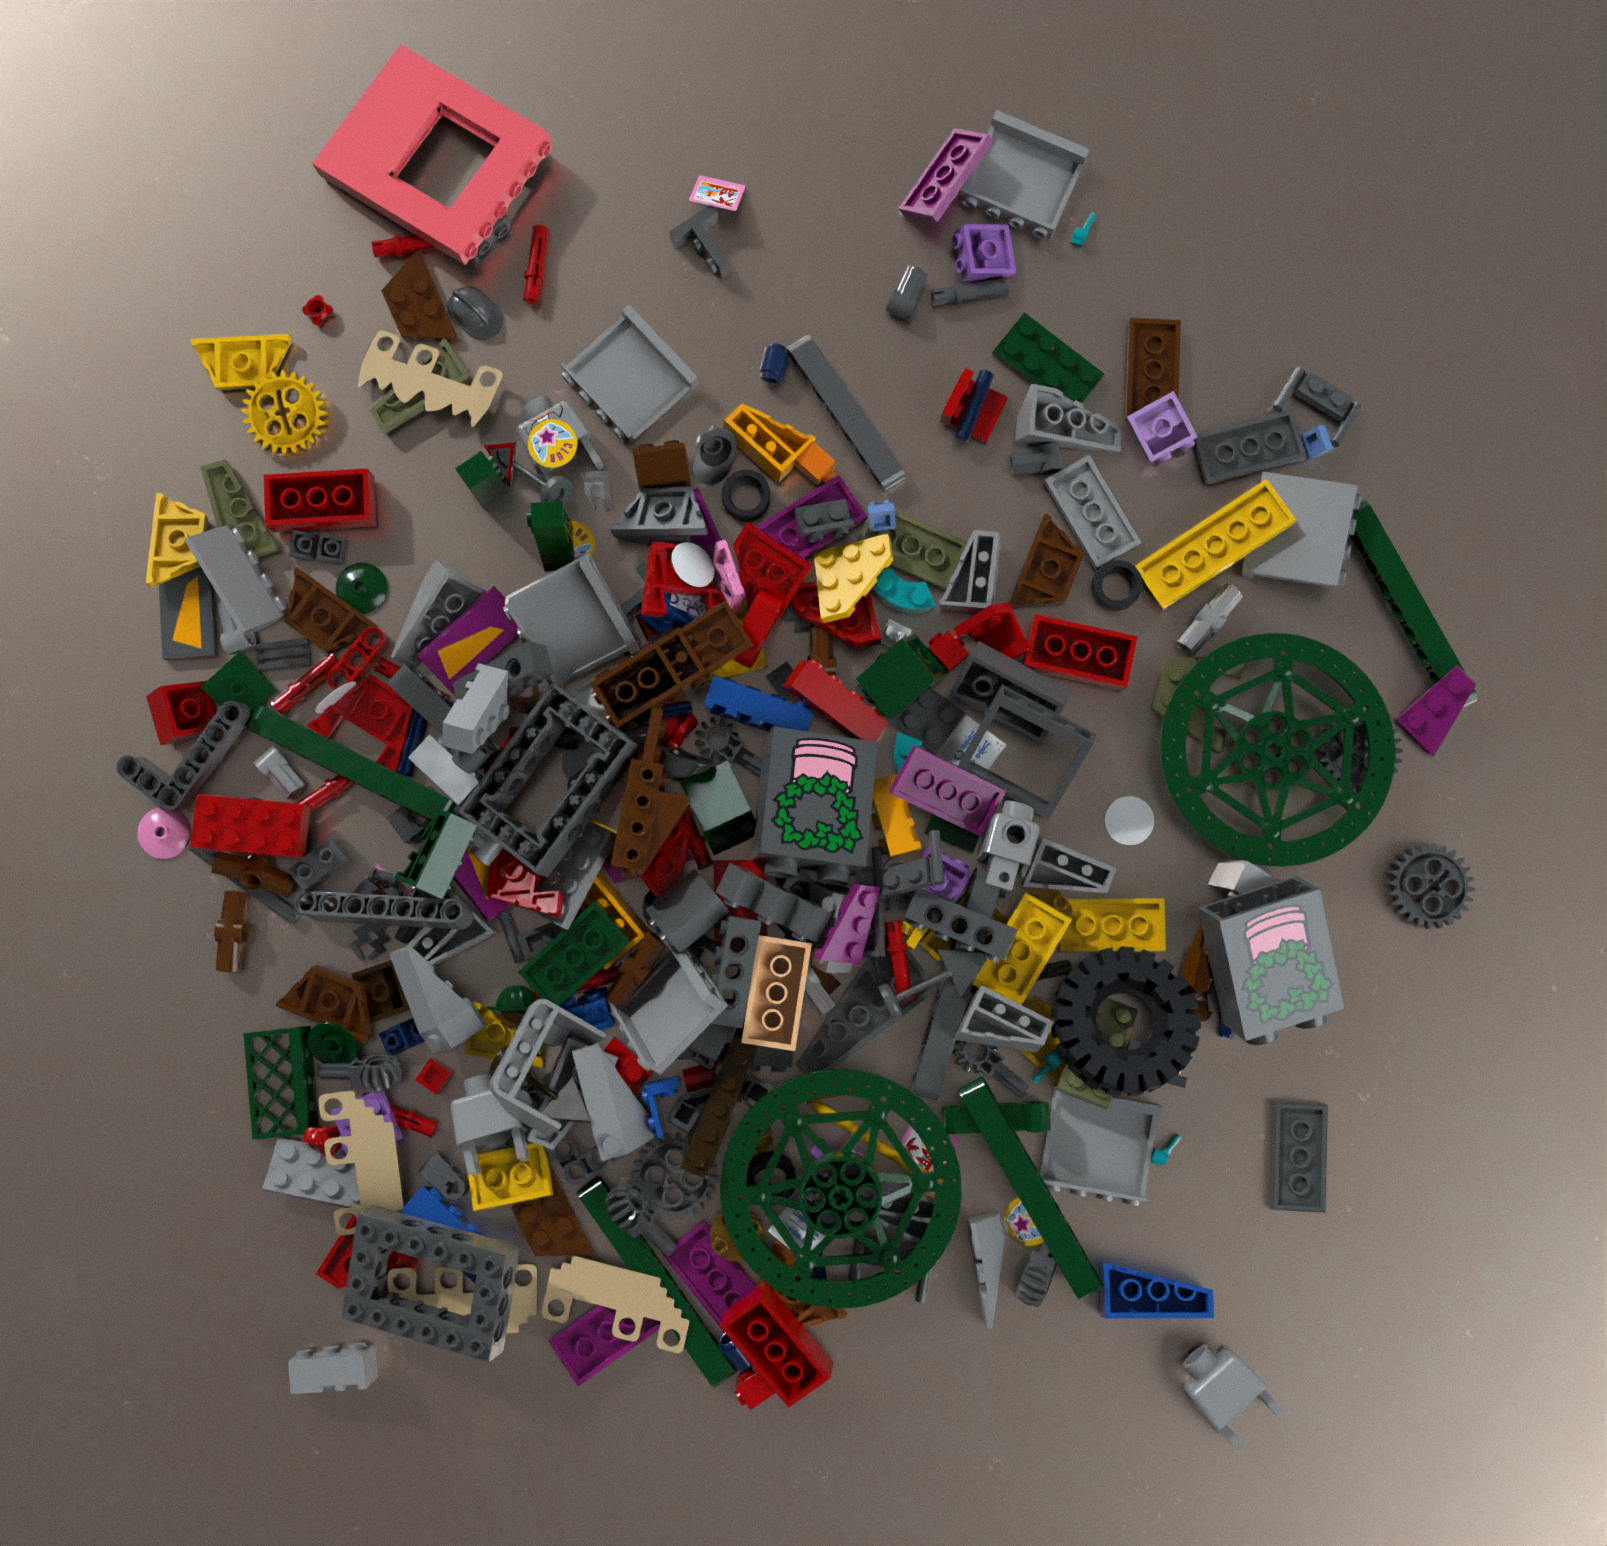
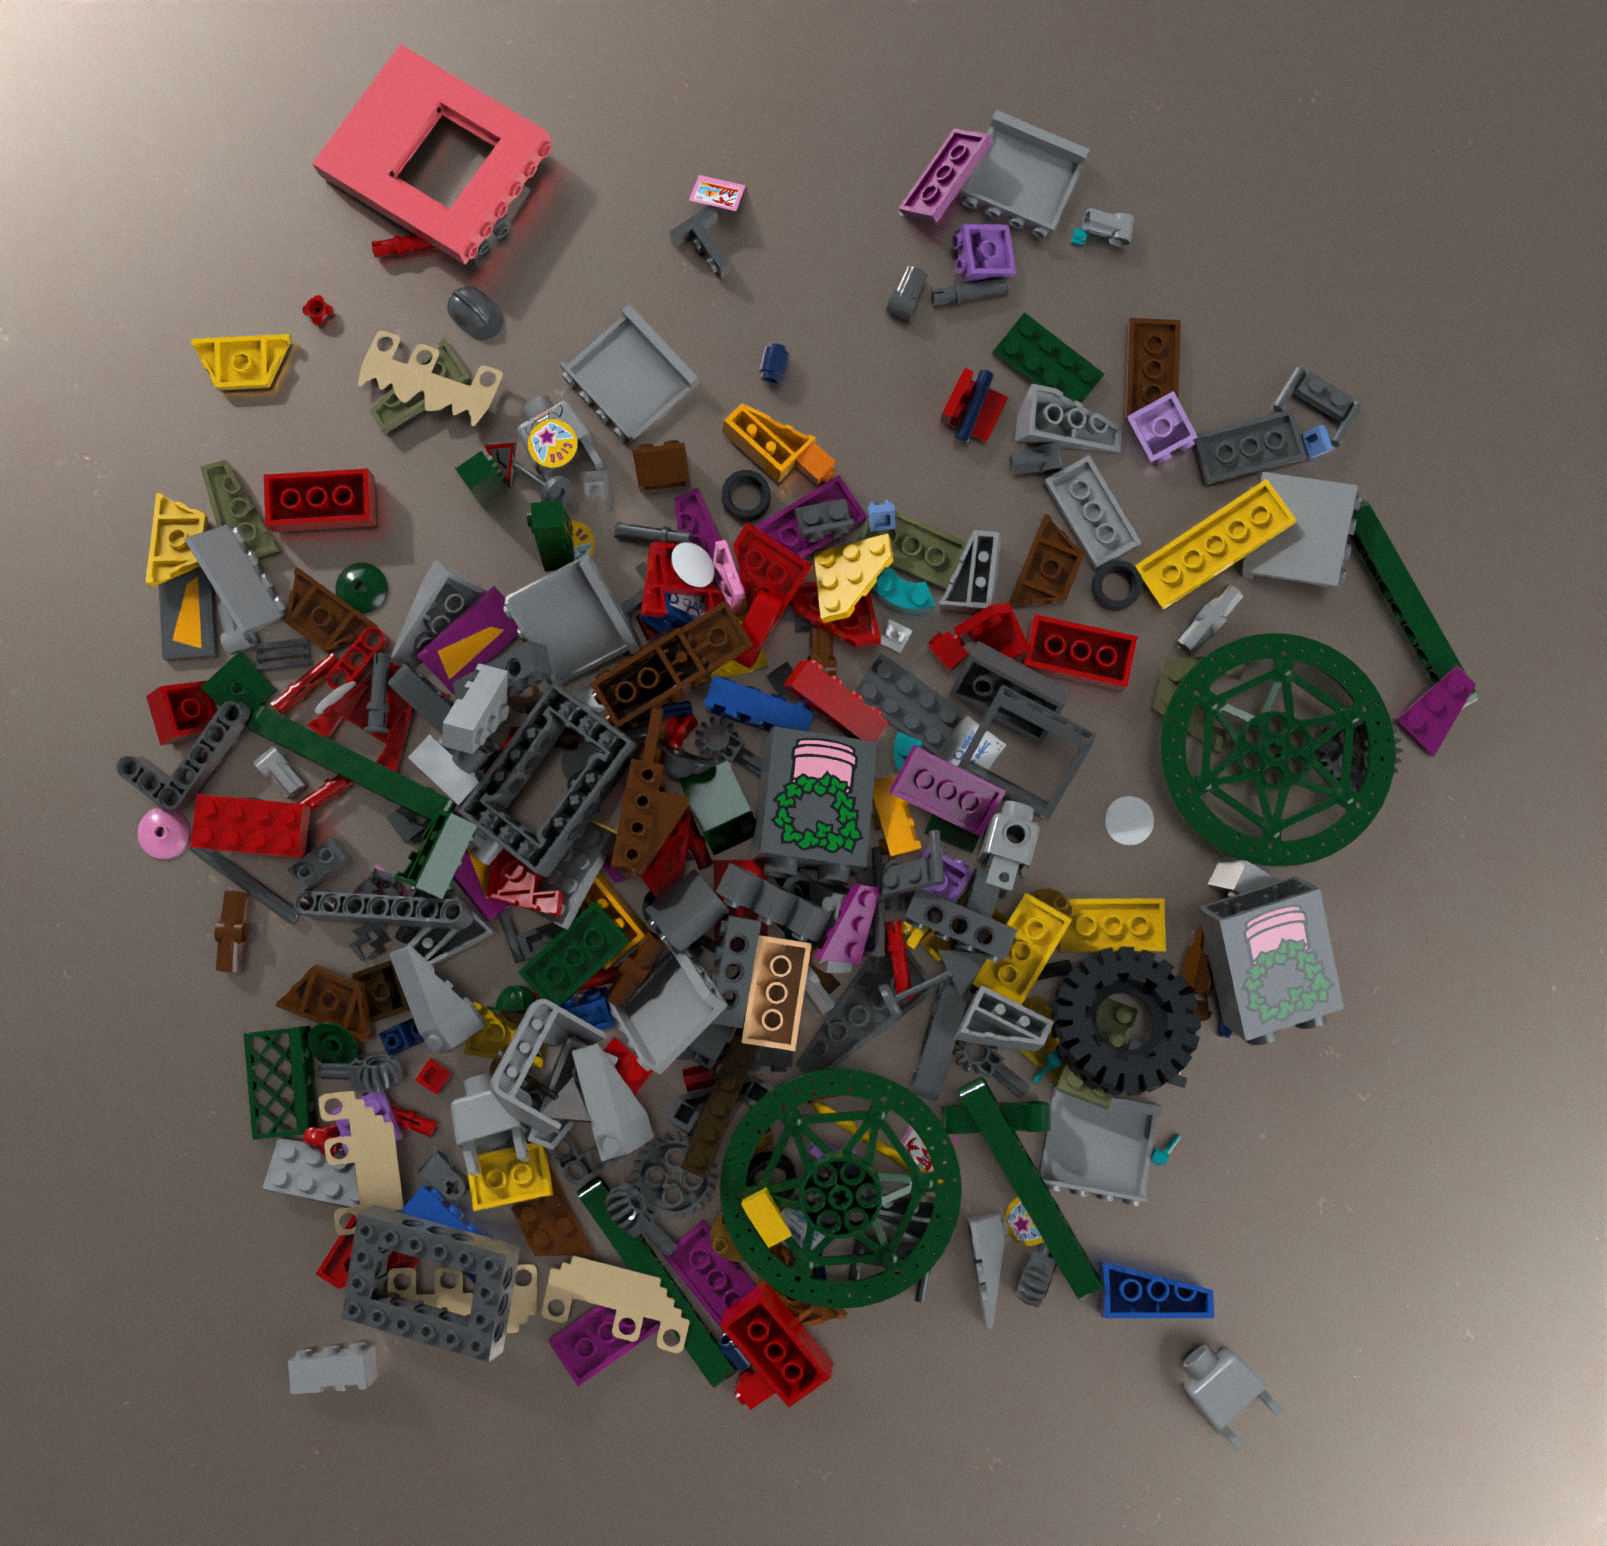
(253, 873): reddish brown piece -> none
(262, 419): yellow gear -> none
(317, 547): dark grey slope -> none
(378, 704): none -> dark grey pin
(413, 740): dark blue axle -> none
(417, 303): reddish brown wing -> none
(534, 274): red pin -> none
(662, 513): dark grey wing -> none
(664, 1087): blue bracket -> none
(713, 455): dark grey piece -> none
(766, 1217): none -> yellow slope
(846, 413): dark grey beam -> none
(901, 676): dark green slope -> none
(1065, 868): light grey wedge -> none
(1115, 227): none -> light grey piece
(1299, 1157): dark grey tile -> none
(1415, 867): dark grey gear -> none

